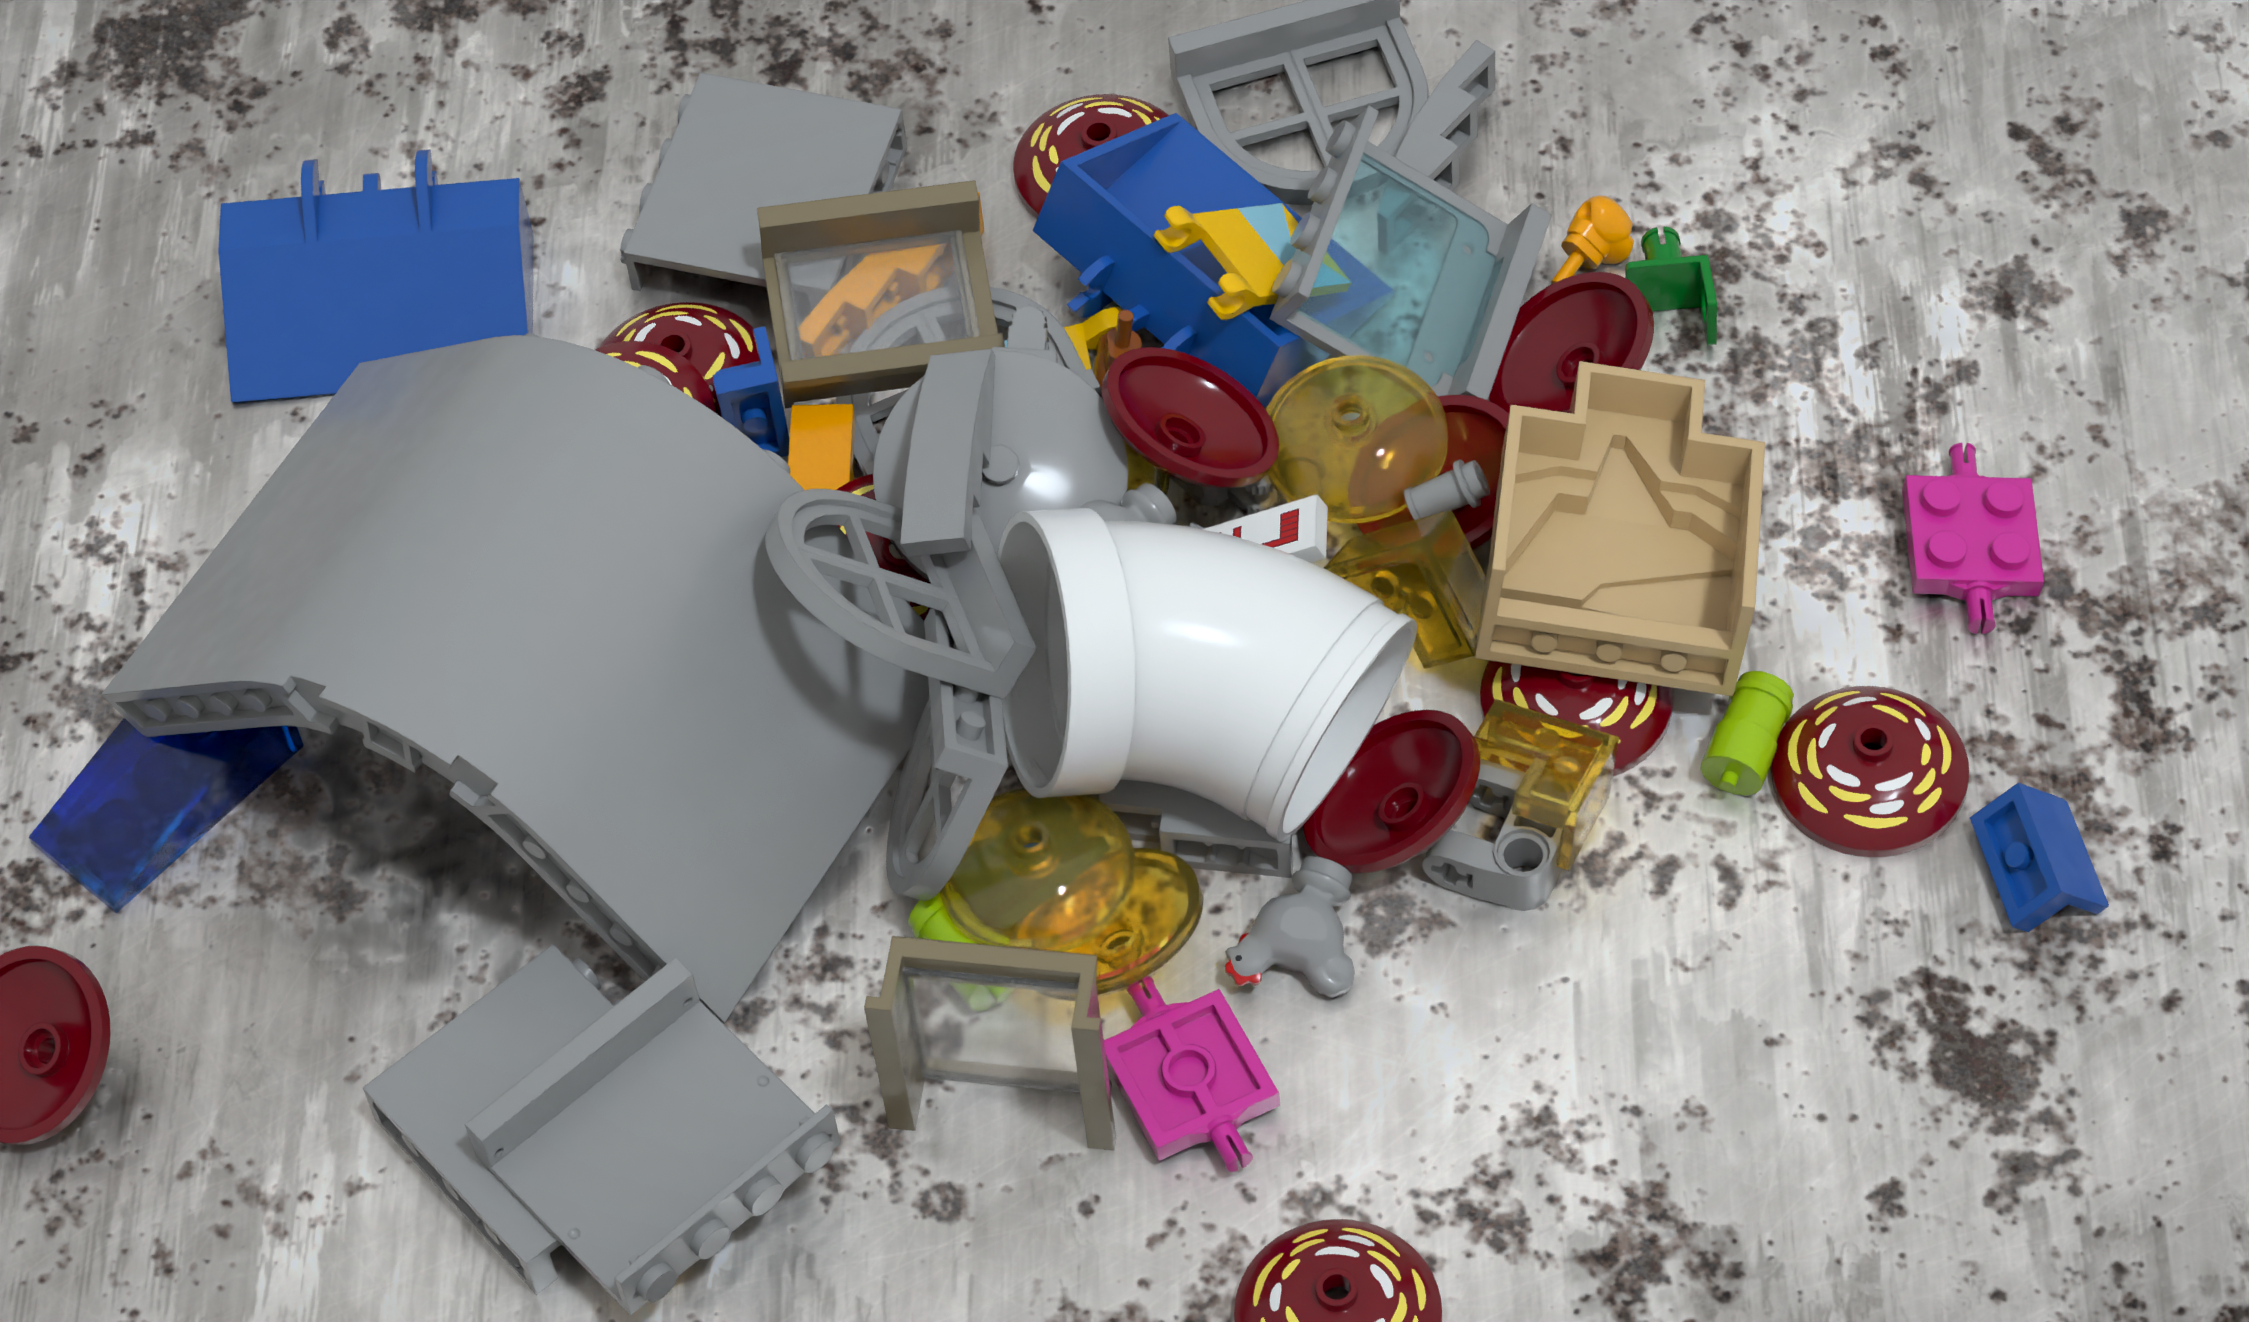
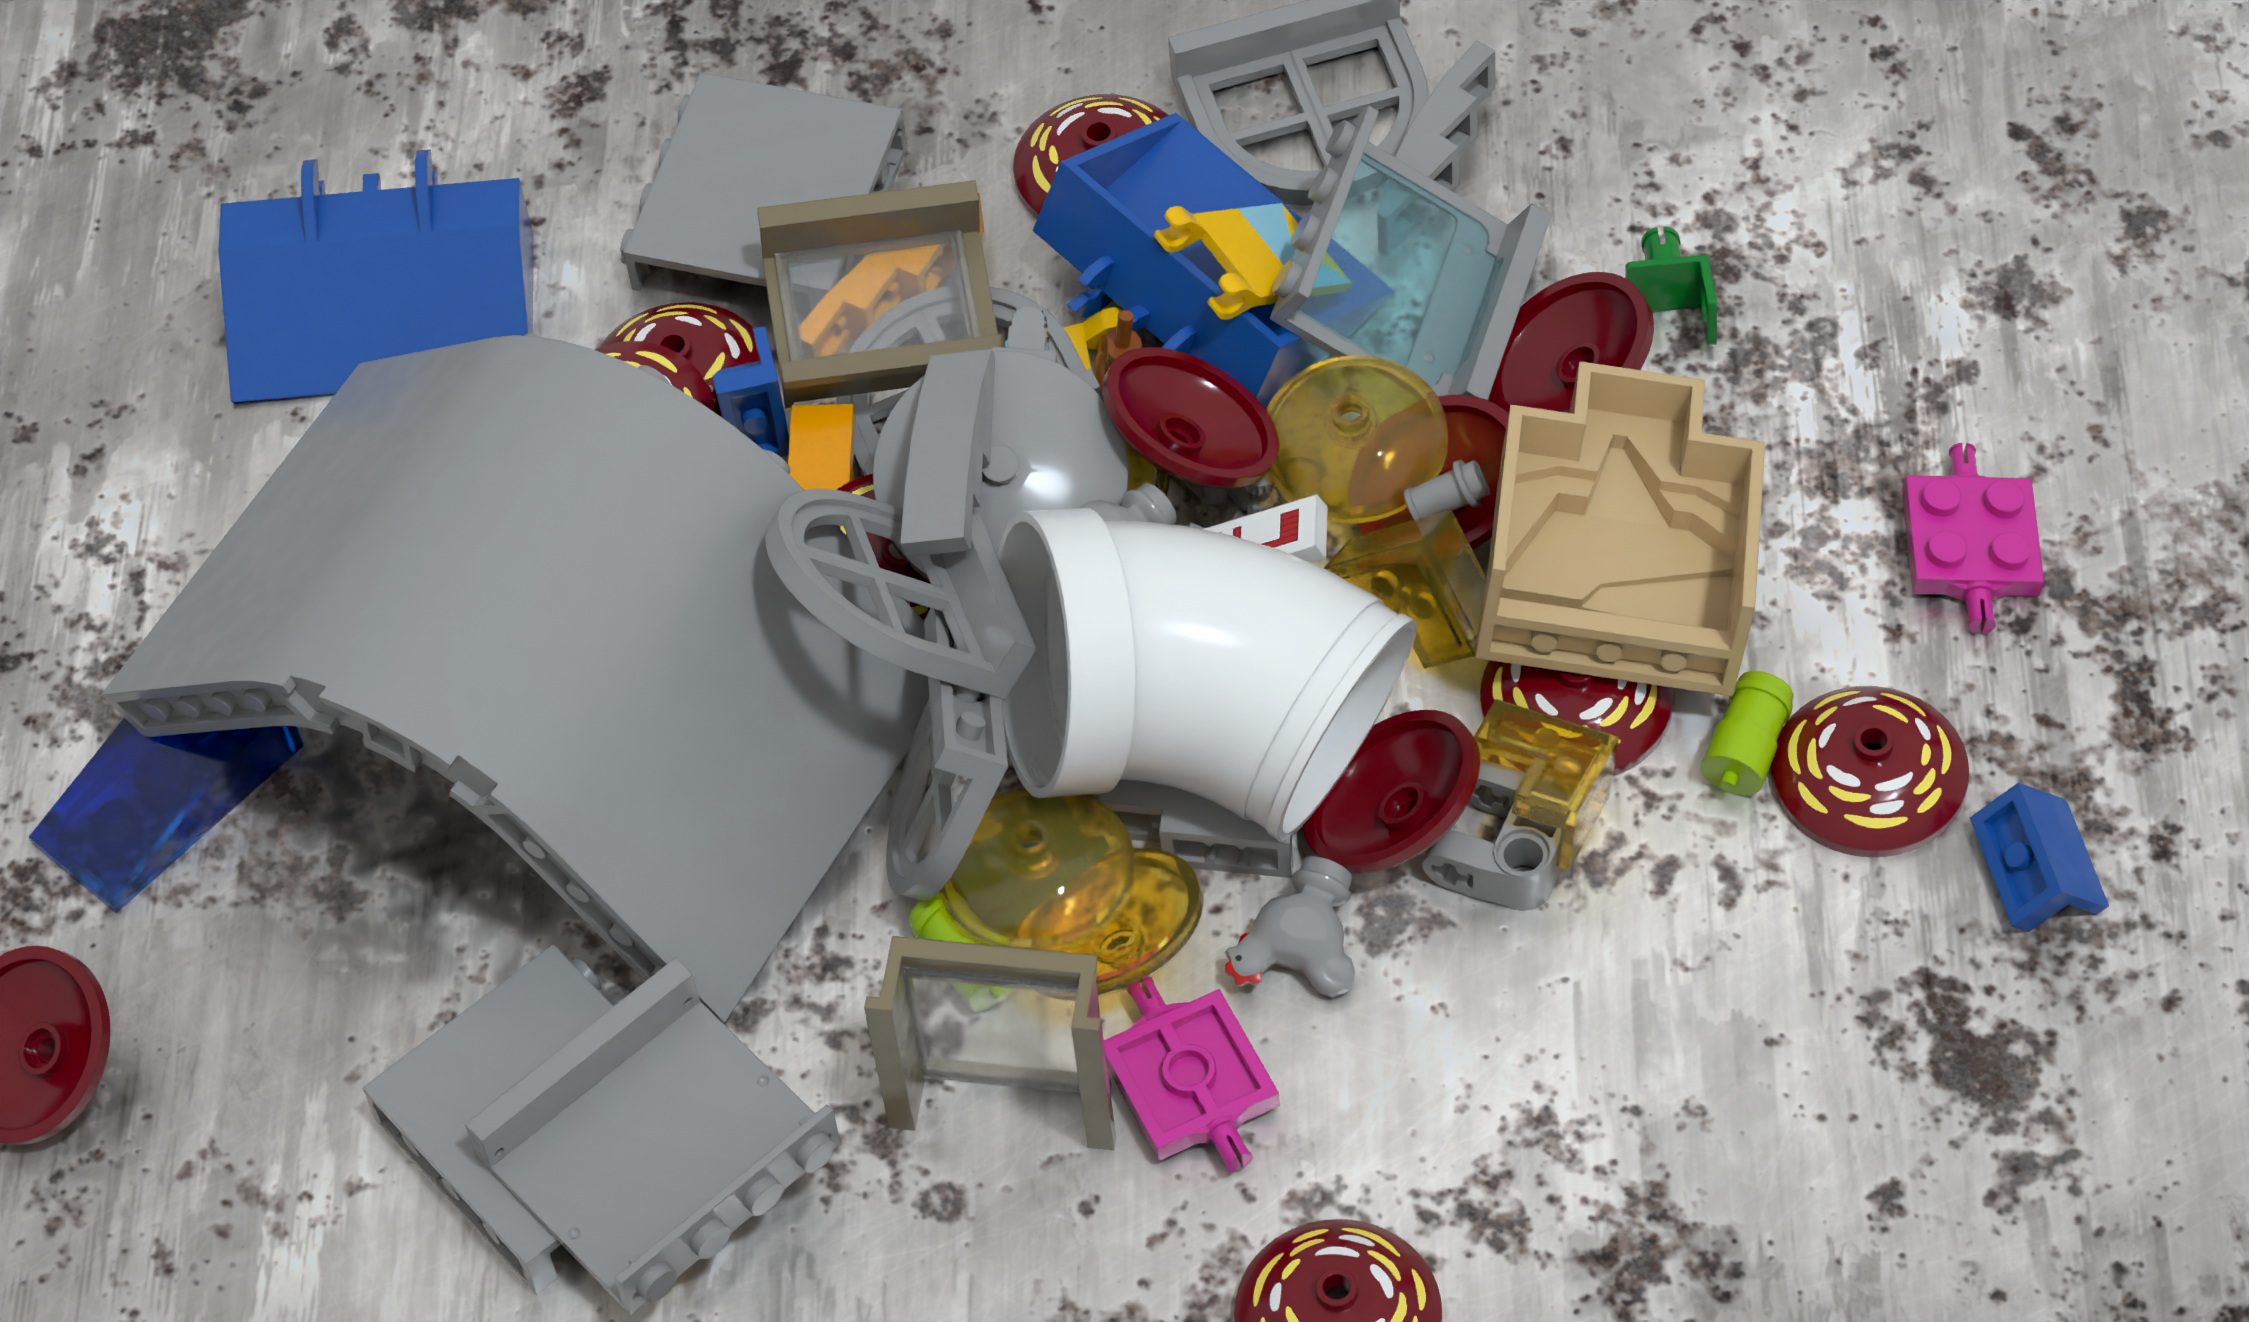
(1596, 236): light orange piece -> none

